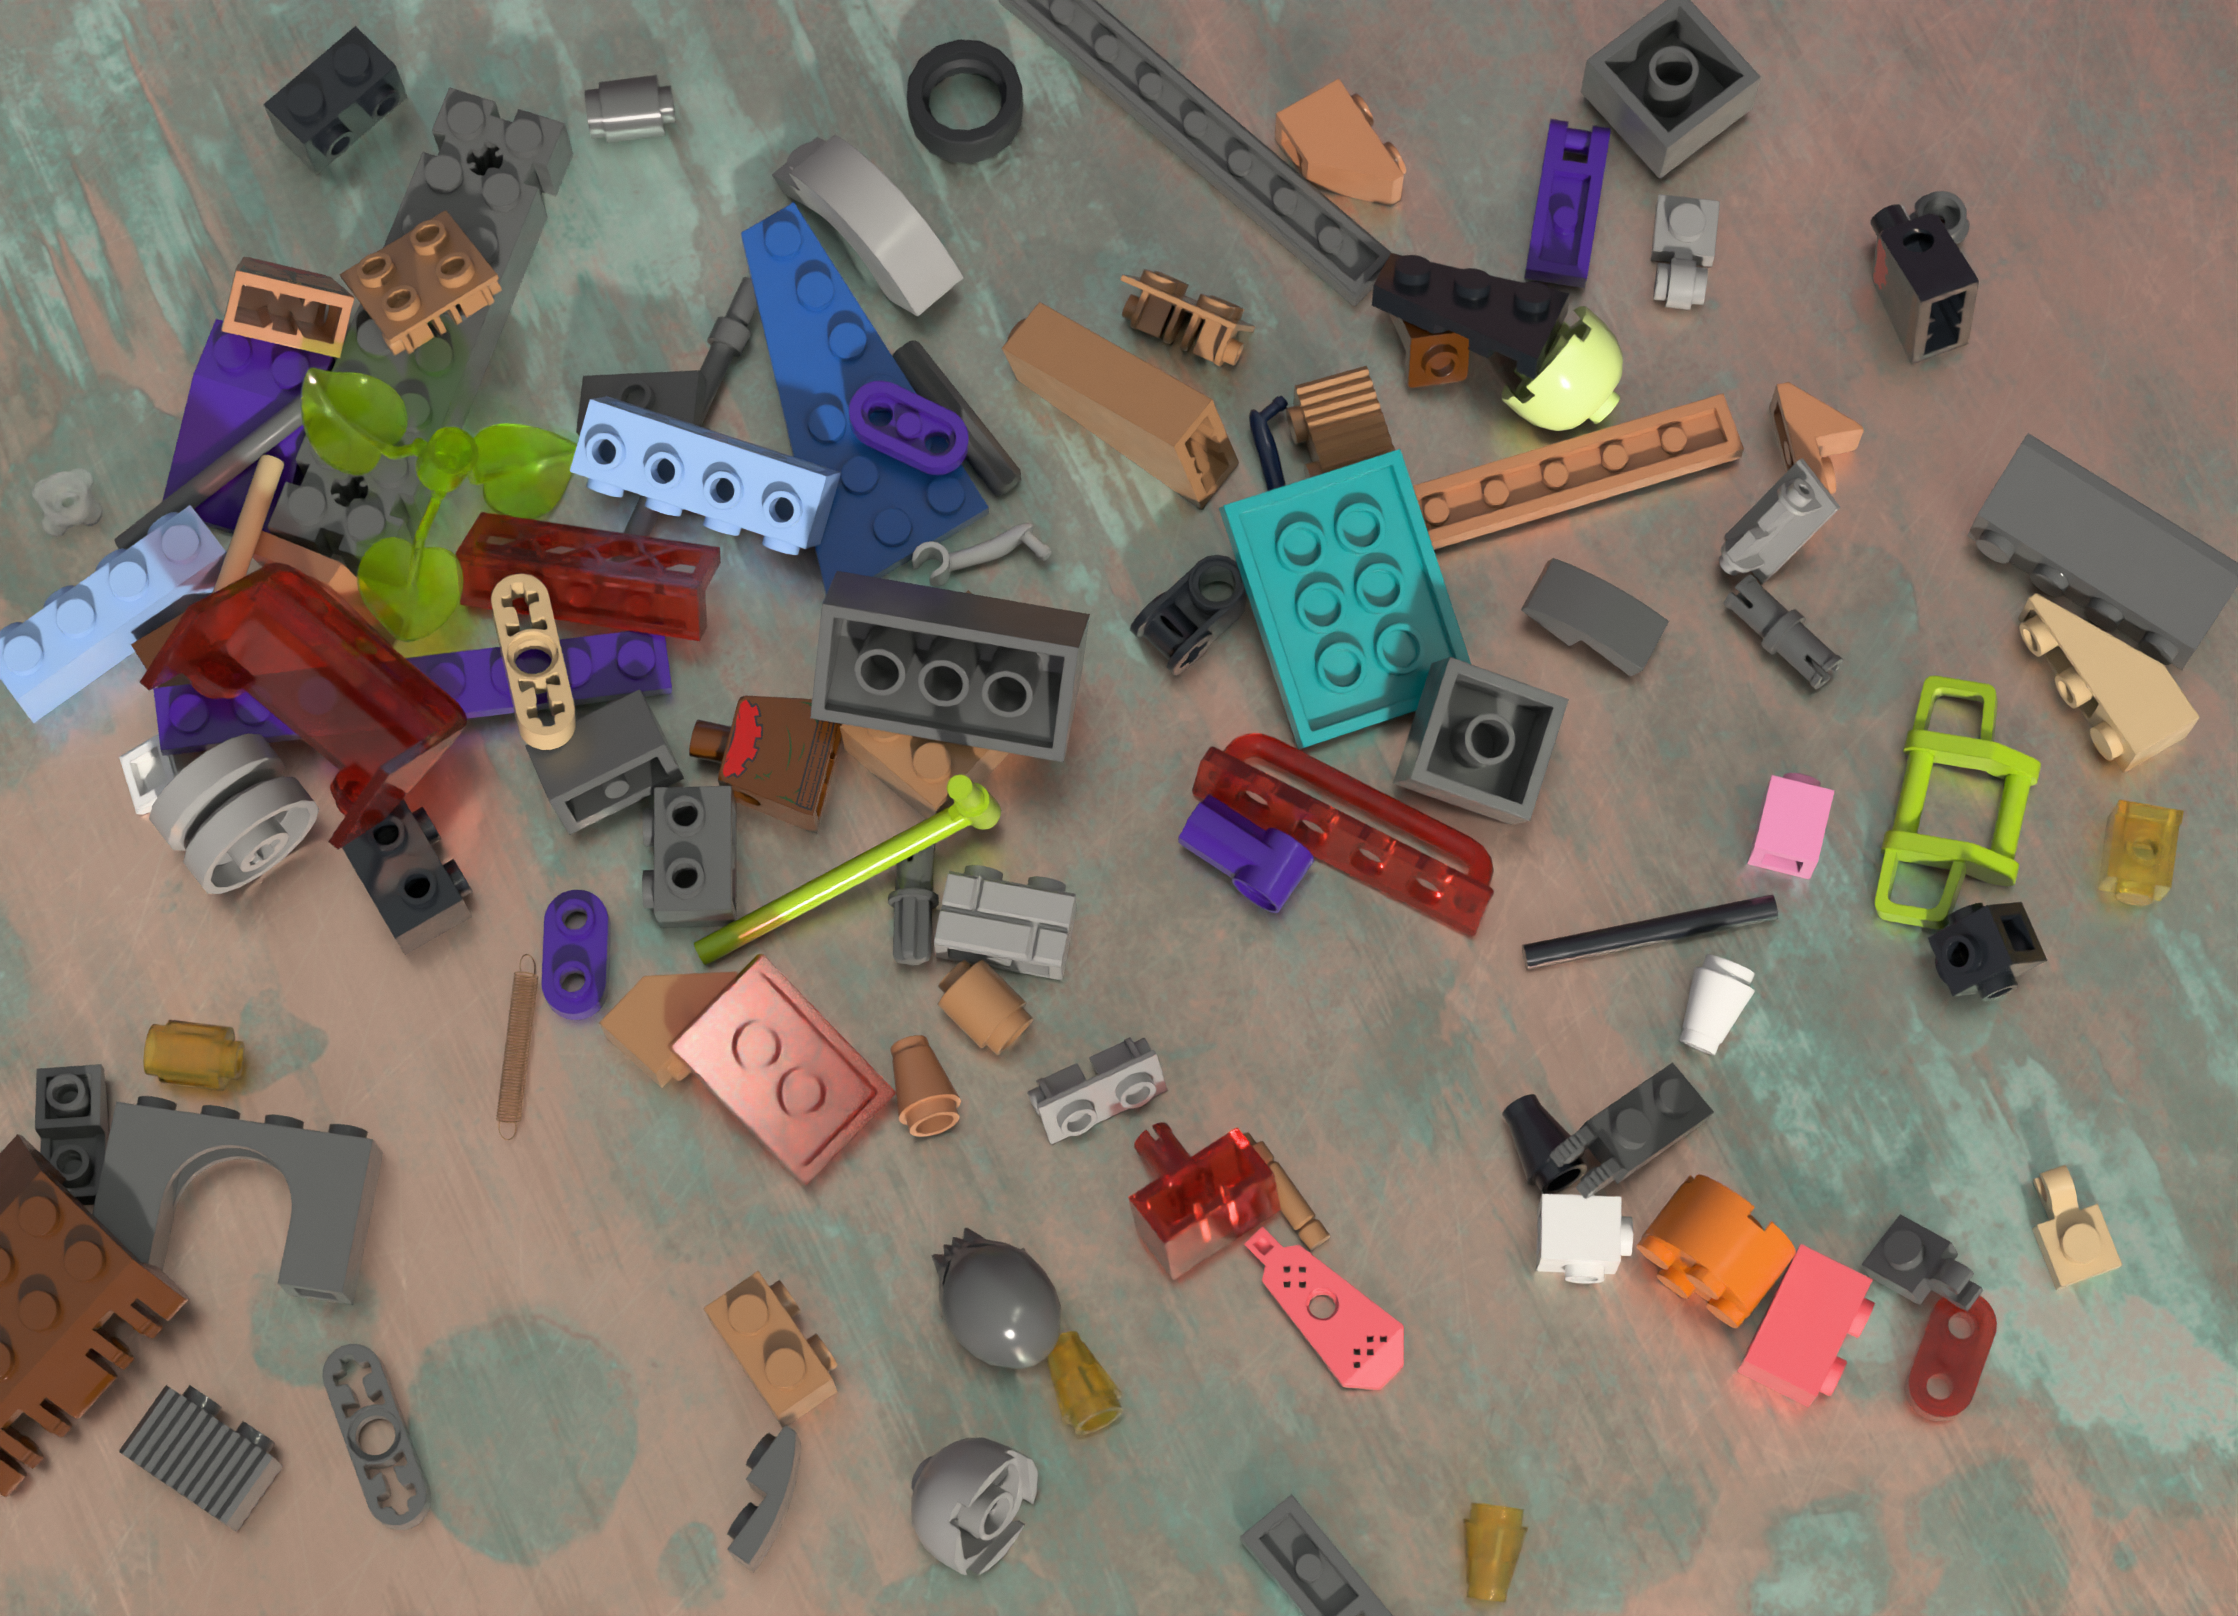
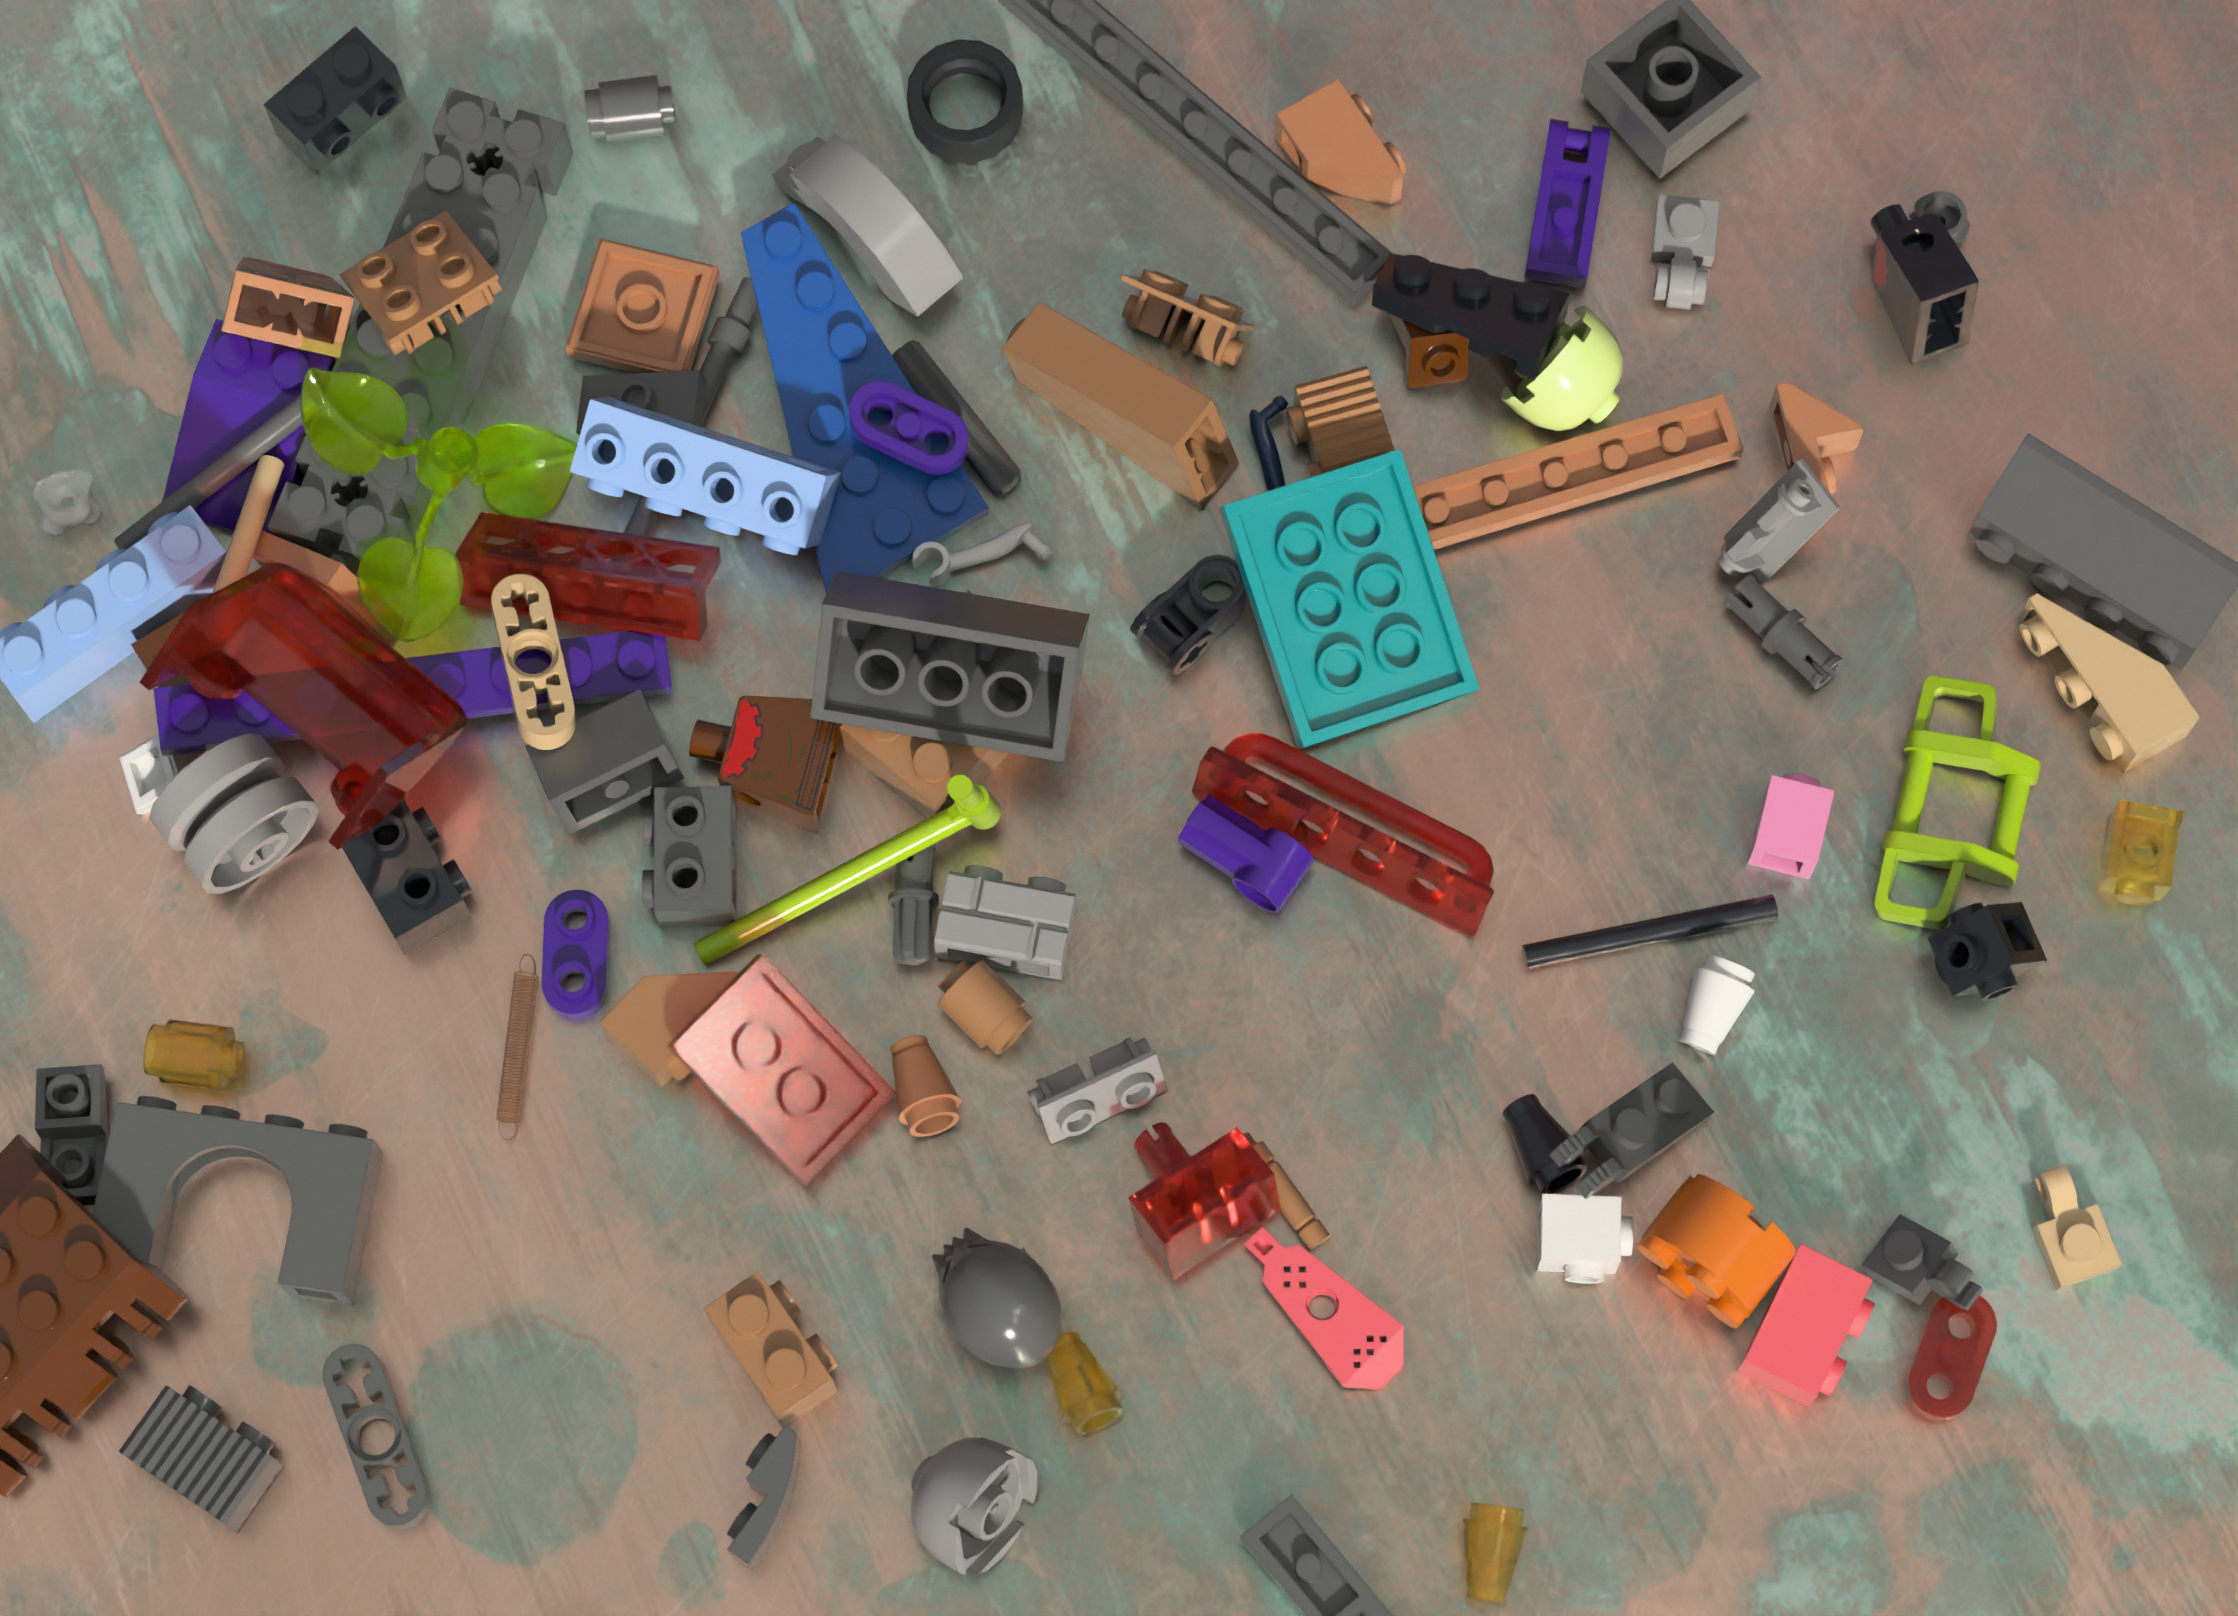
(641, 310): none -> nougat plate
(1481, 741): dark grey brick -> none
(1589, 609): dark grey slope -> none

